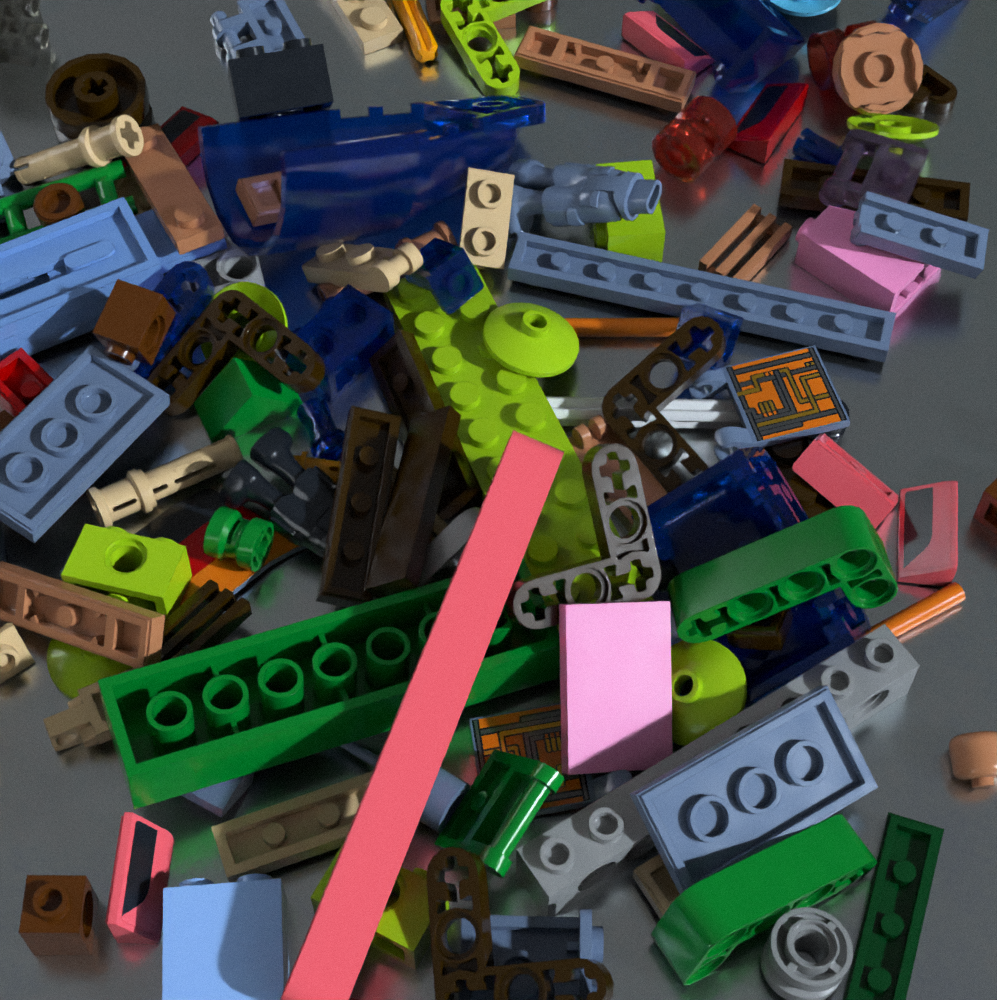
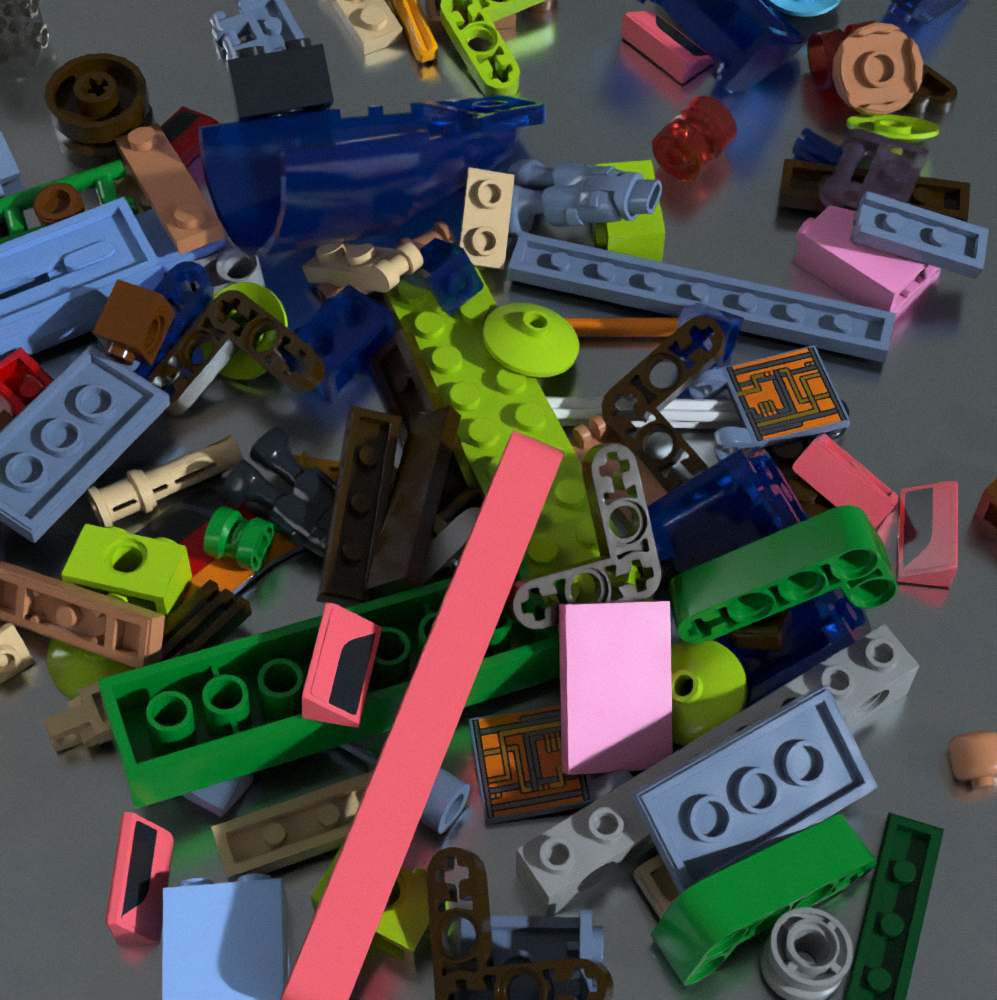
(59, 915): reddish brown brick -> none
(93, 147): tan pin -> none
(243, 401): green slope -> none
(261, 197): nougat tile -> none
(320, 426): clear blue pin -> none
(340, 667): none -> coral slope
(500, 808): green plate -> none
(605, 69): nougat plate -> none
(764, 225): nougat tile -> none
(769, 119): red slope -> none
(923, 610): orange bar -> none

